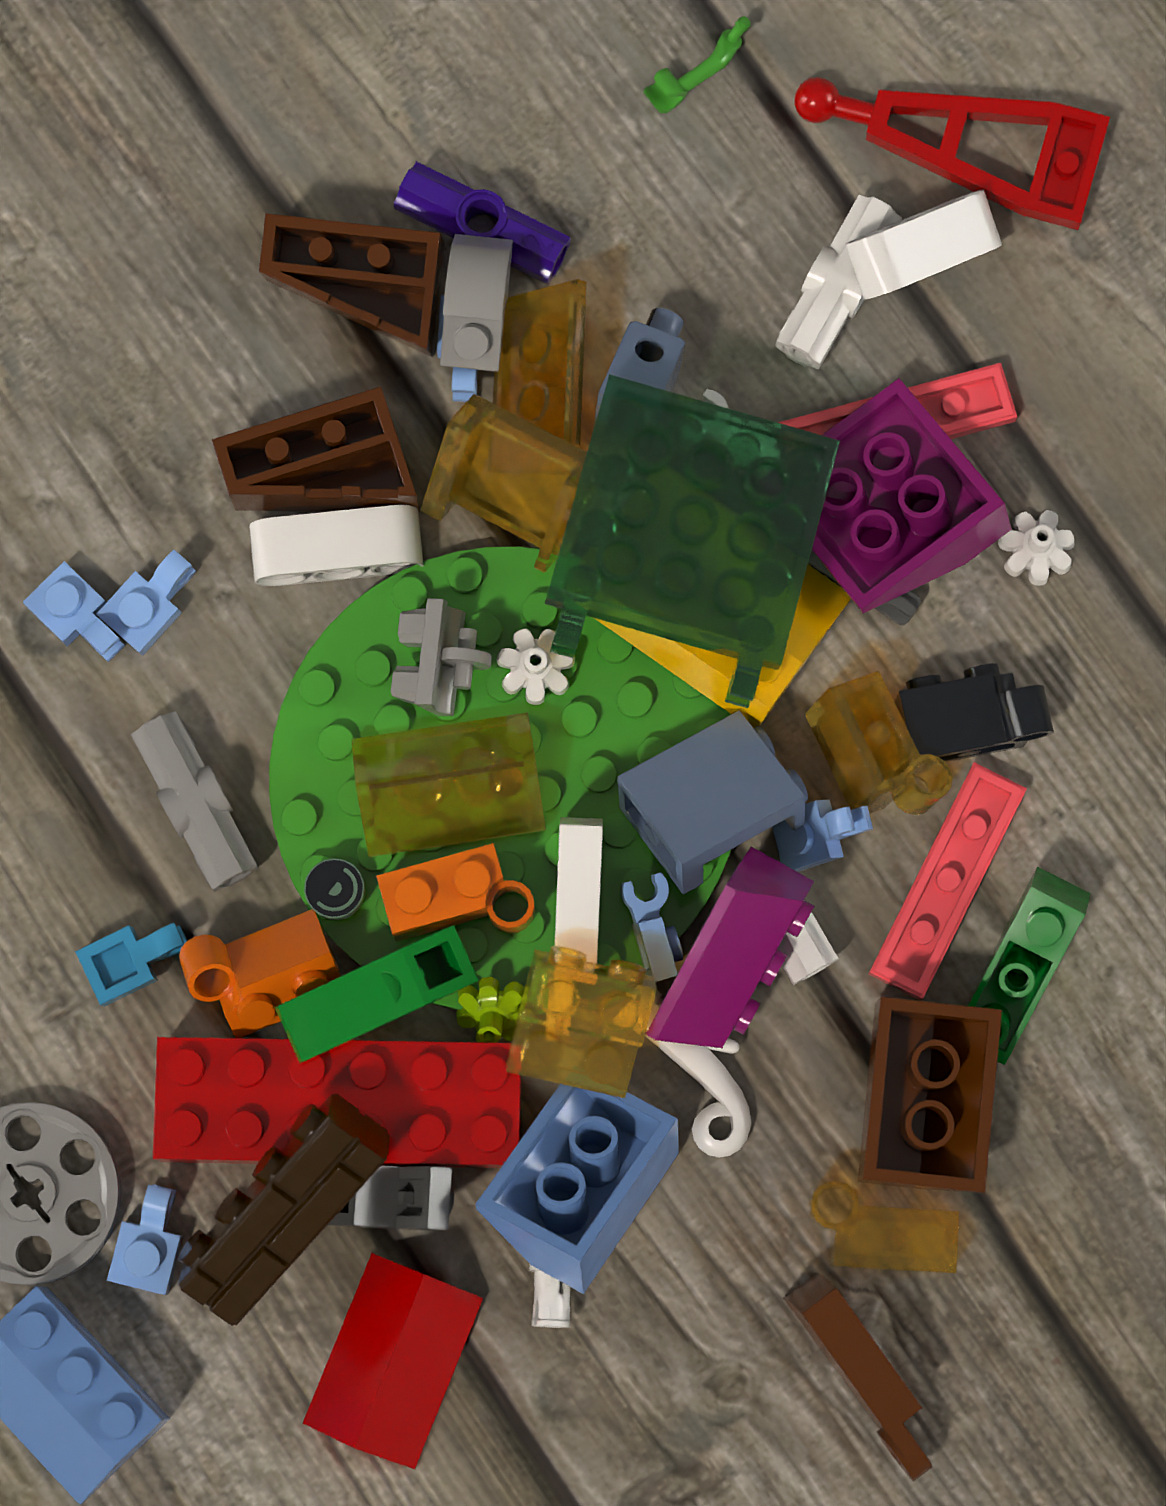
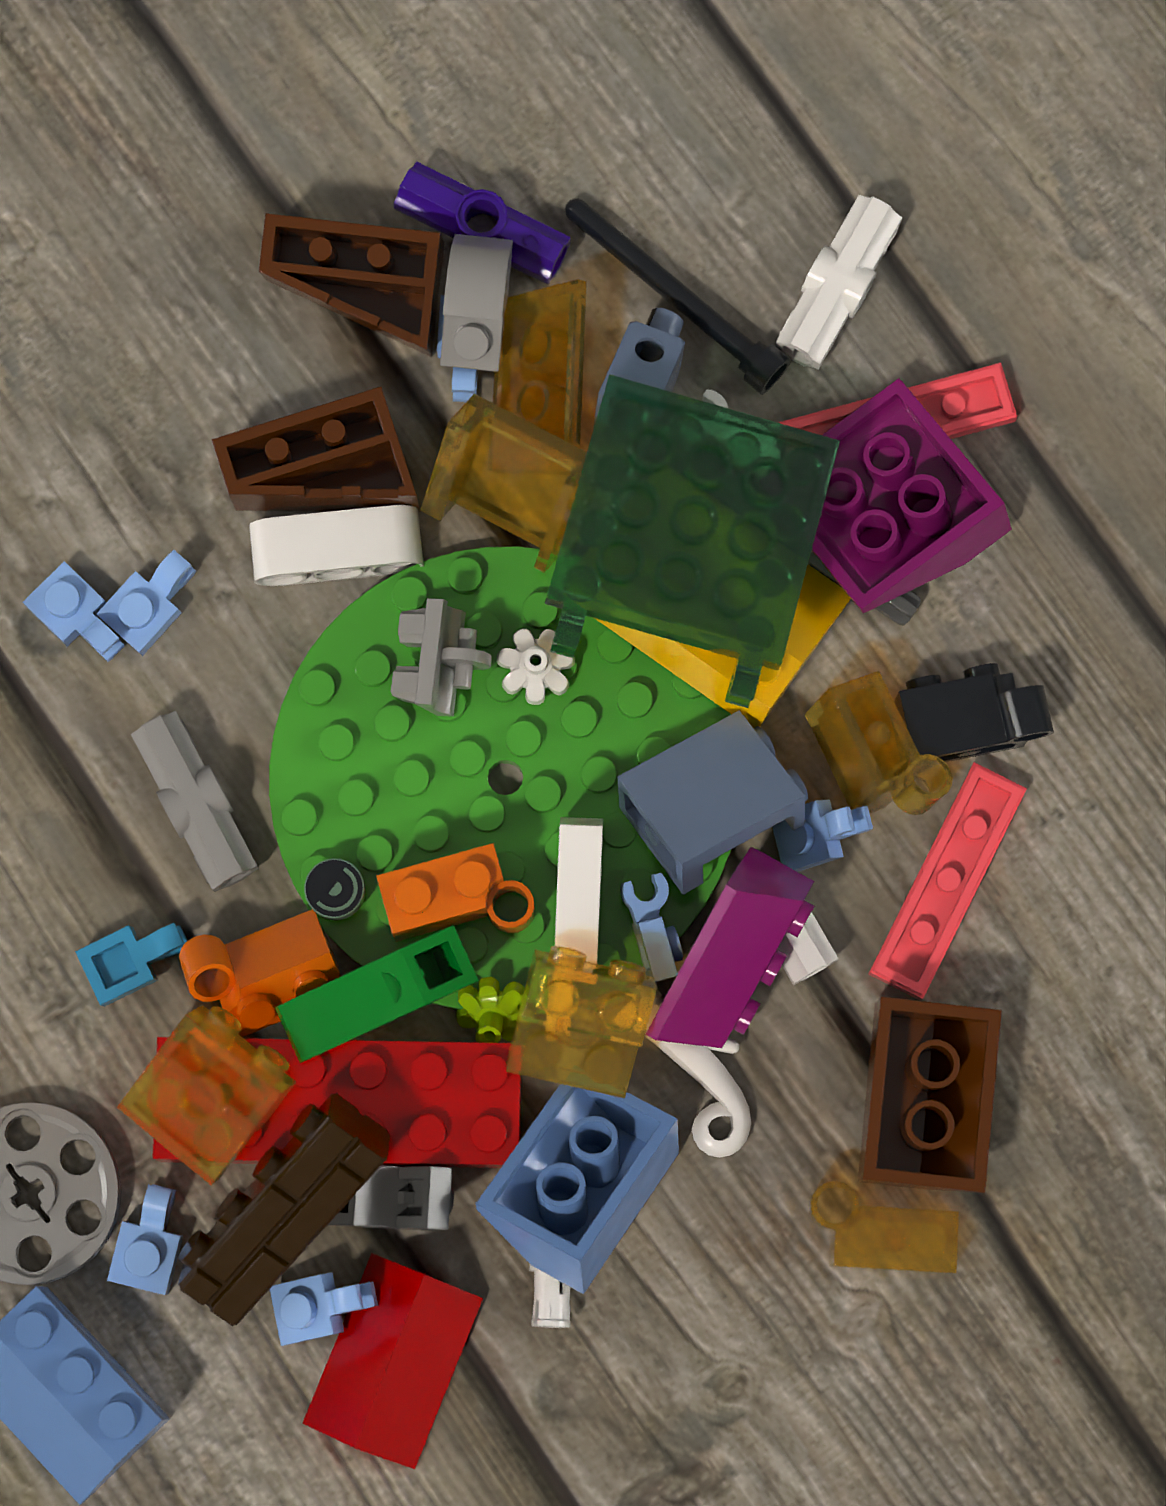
(207, 1091): none -> clear yellow plate
(314, 1306): none -> light blue plate
(447, 784): clear yellow slope -> none
(670, 92): bright green piece -> none
(760, 363): none -> black piece
(862, 1367): reddish brown piece -> none
(923, 244): white beam -> none
(1029, 953): green slope -> none
(1036, 554): white plant -> none
(1064, 164): red plate -> none

